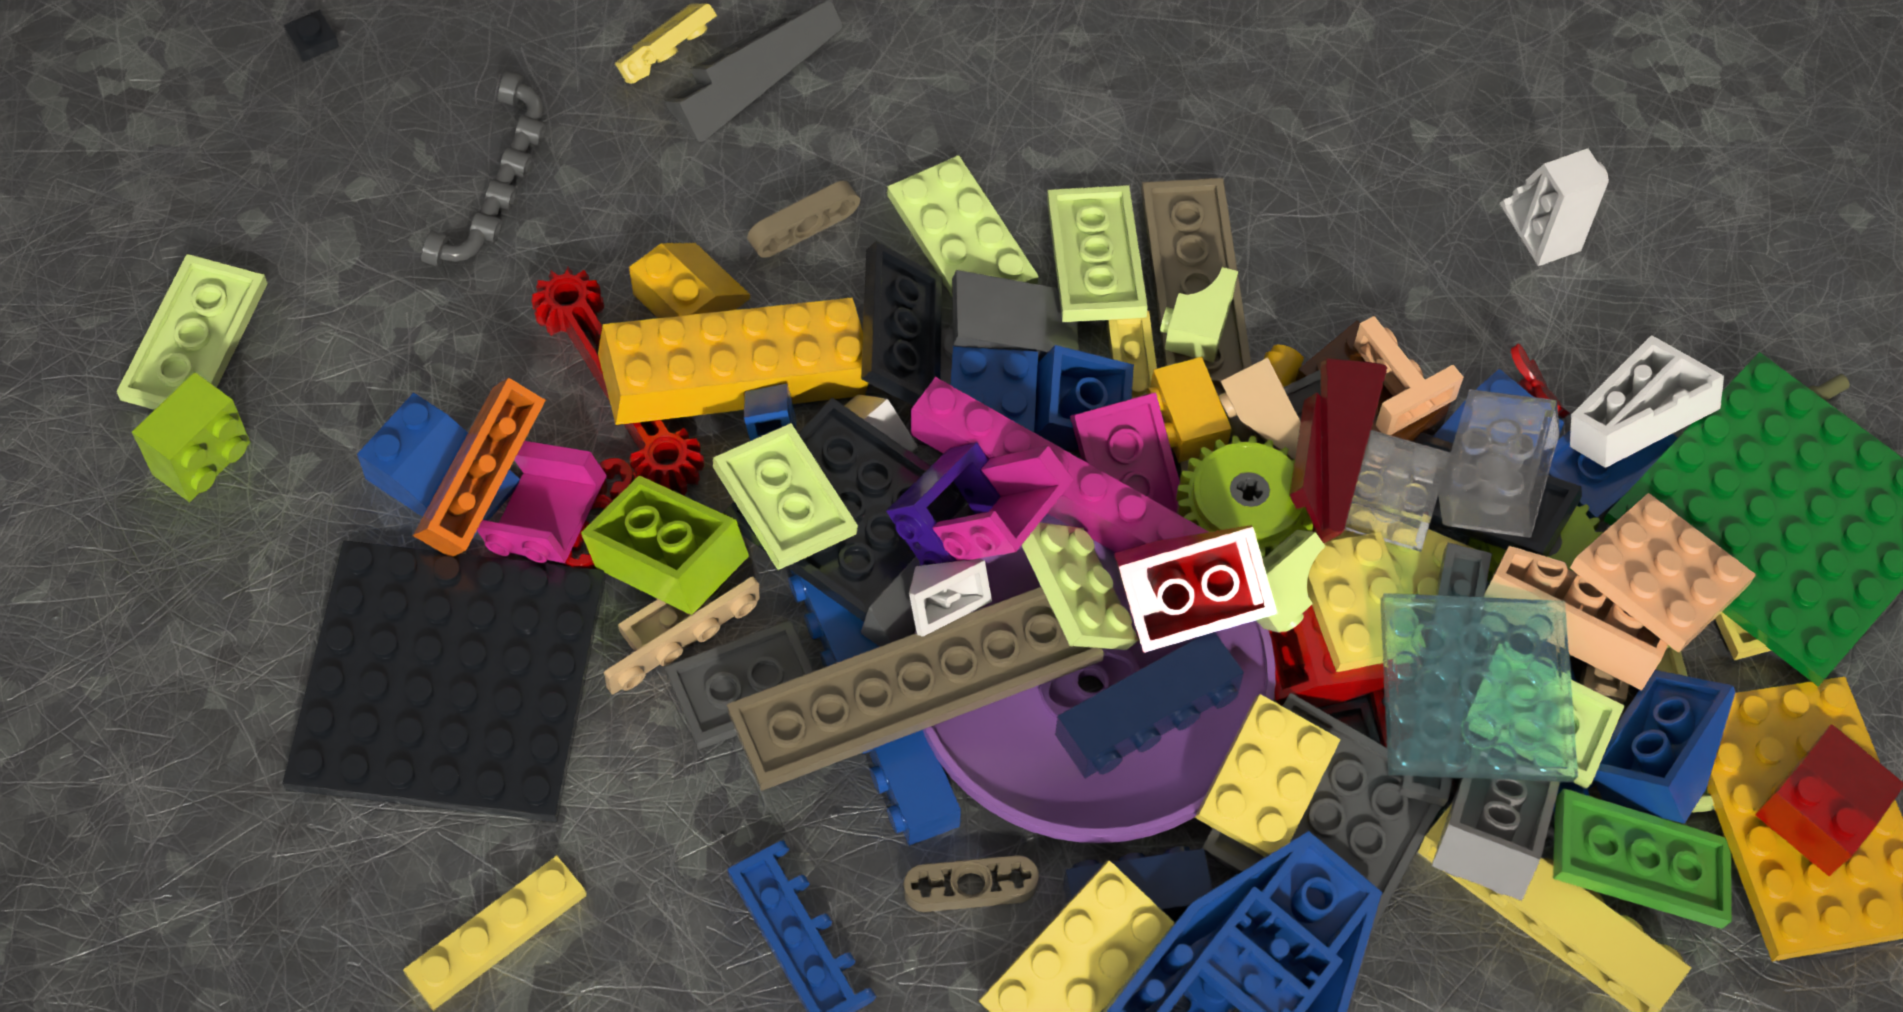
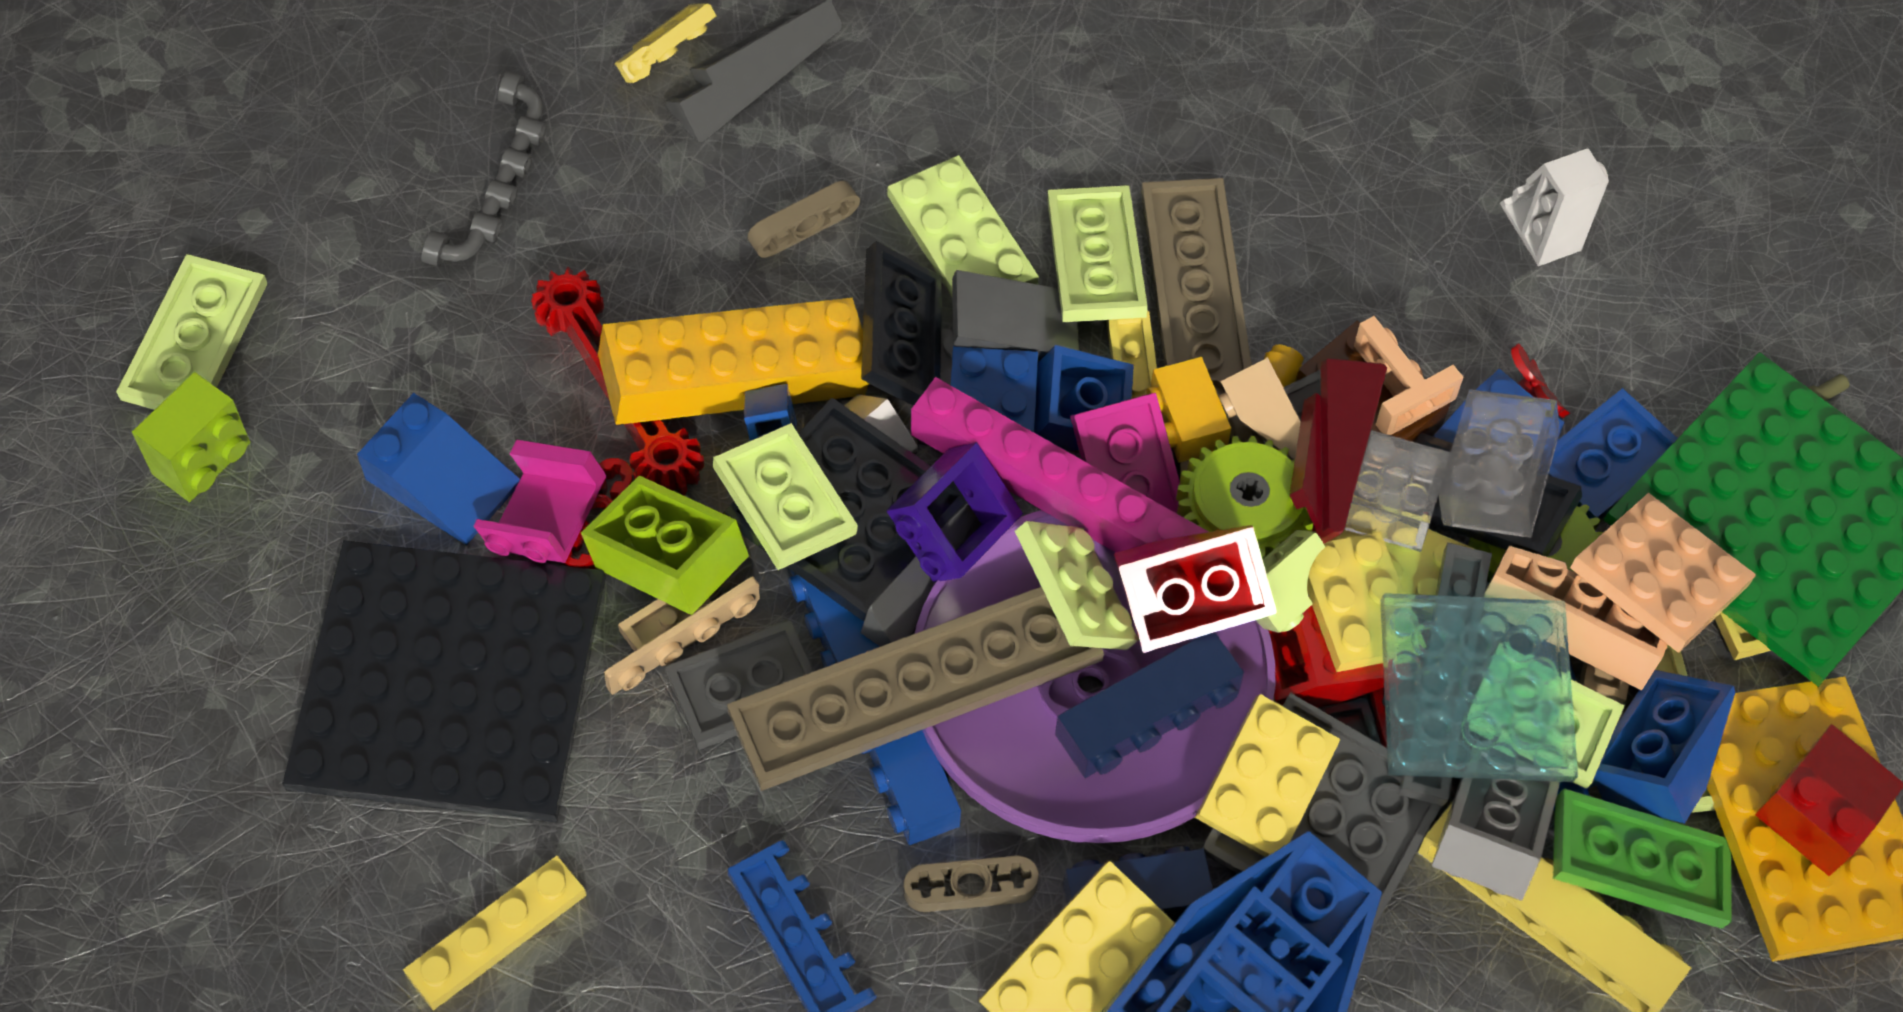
(311, 36): black plate -> none
(479, 468): orange brick -> none
(684, 281): yellow slope -> none
(947, 592): white slope -> none
(1028, 489): dark pink panel -> none
(1199, 318): yellowish green arch -> none
(1644, 402): white wedge -> none

